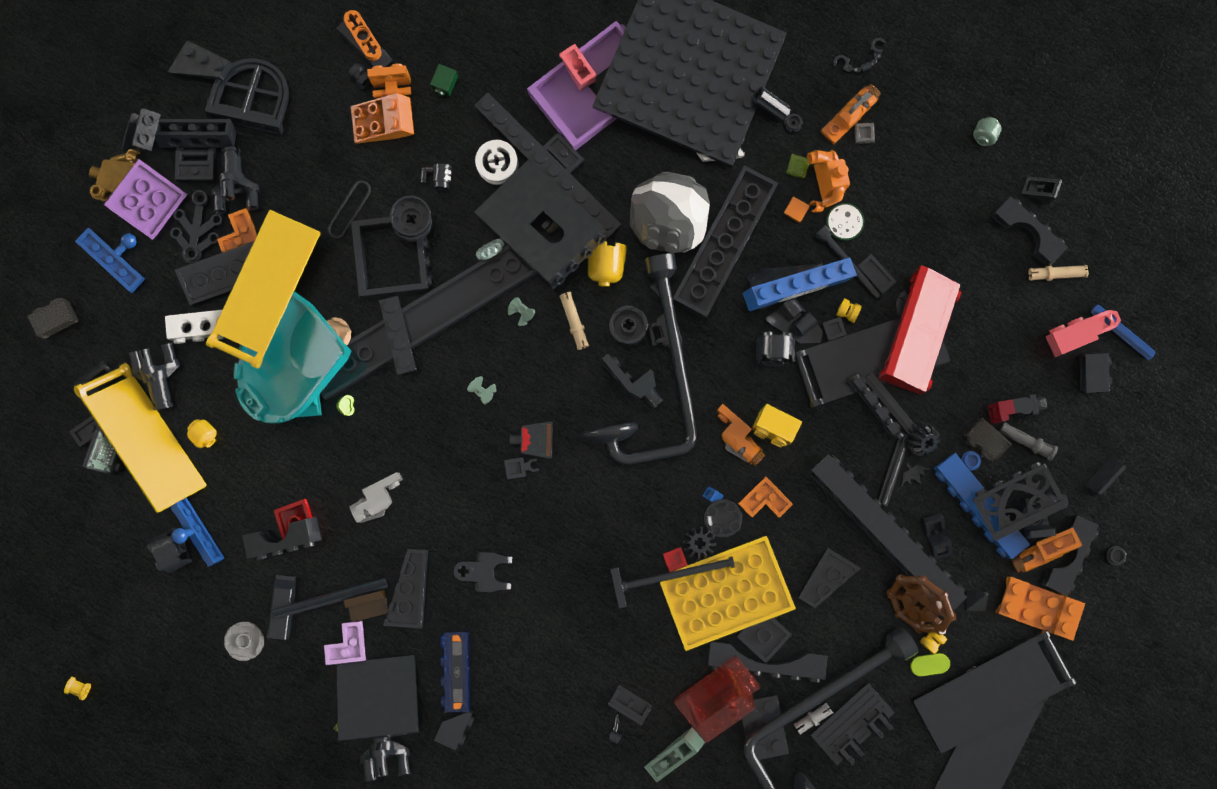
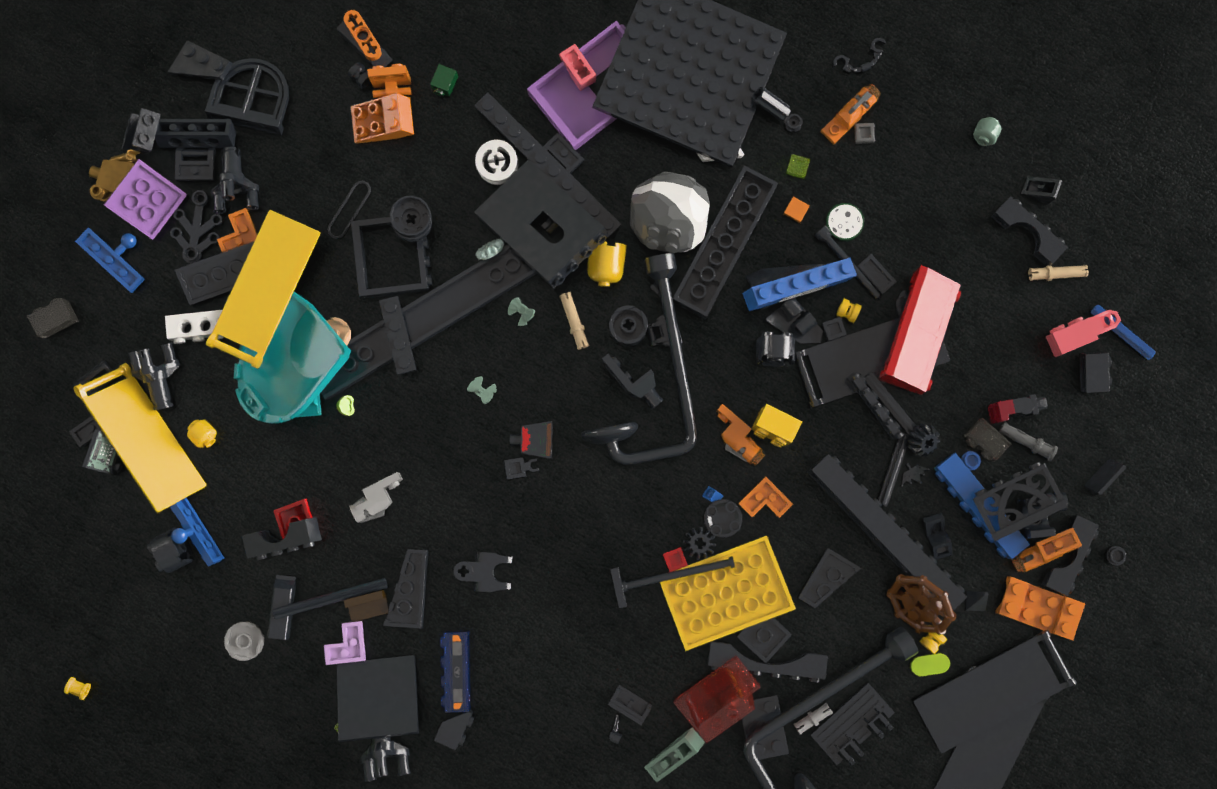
(441, 175): black piece -> none
(831, 177): orange torso -> none

